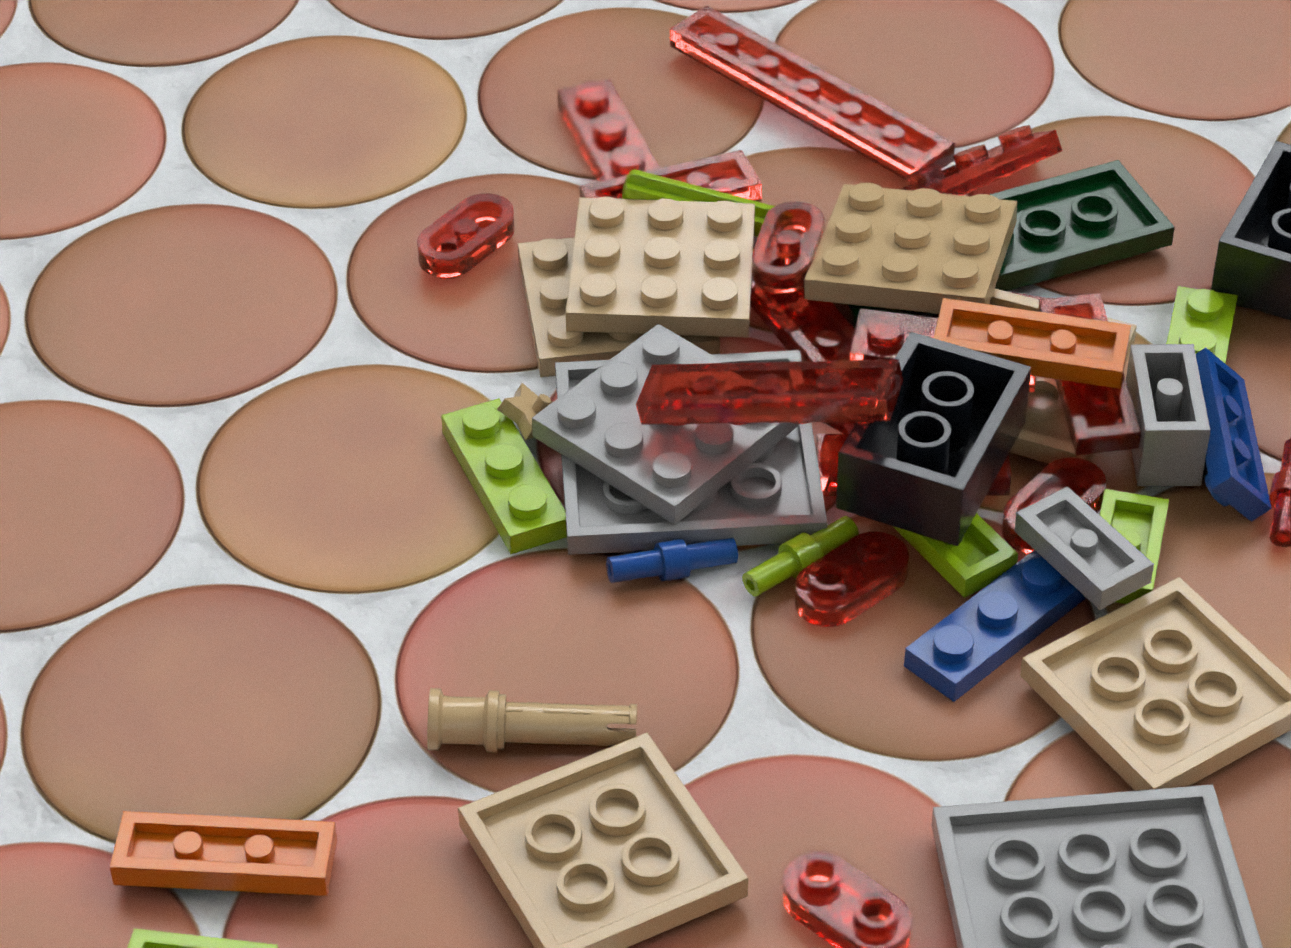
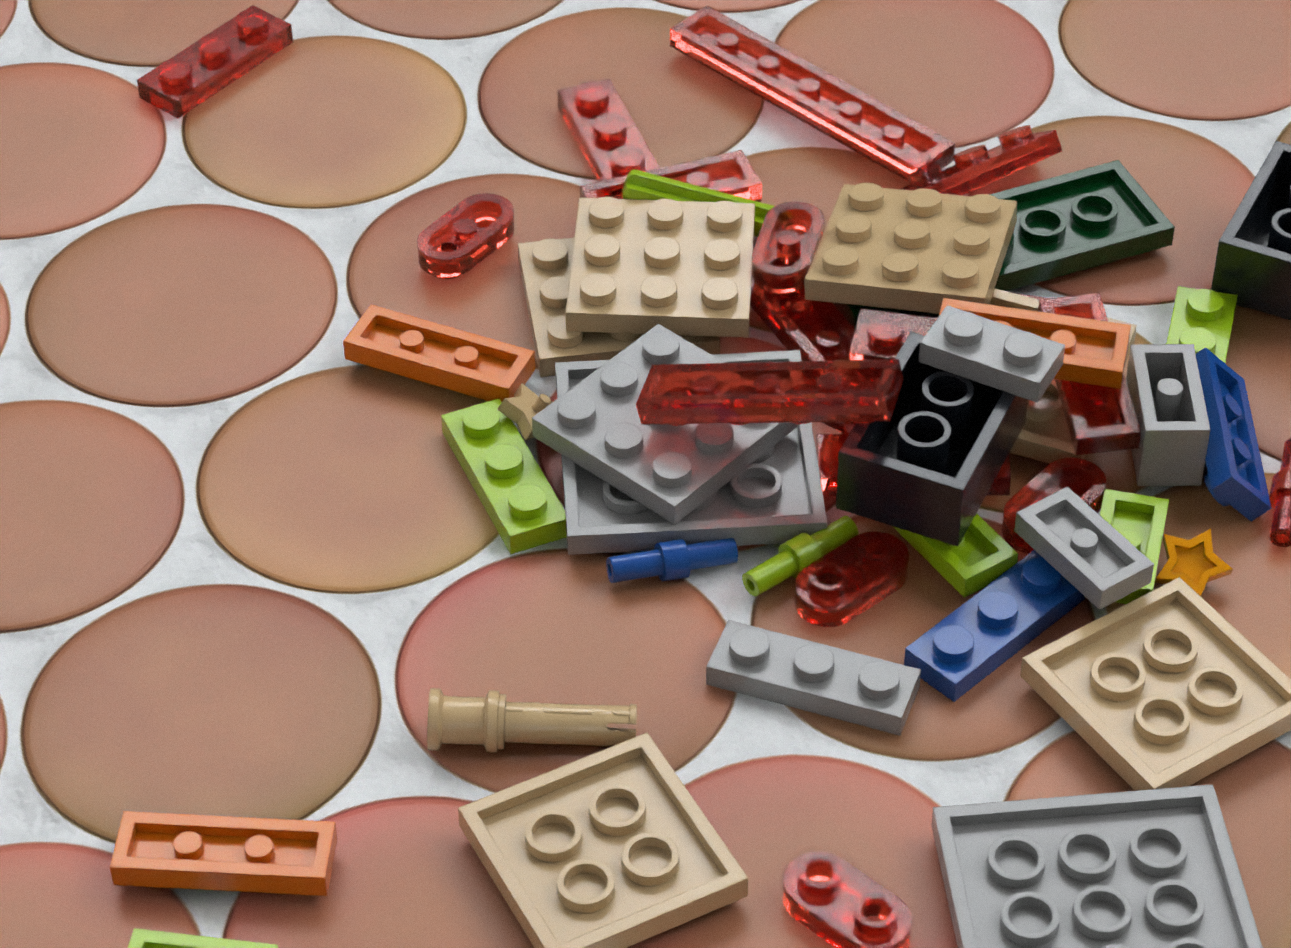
(215, 61): none -> clear red plate
(438, 354): none -> orange plate
(813, 677): none -> light grey plate
(992, 353): none -> light grey plate
(1192, 561): none -> light orange piece

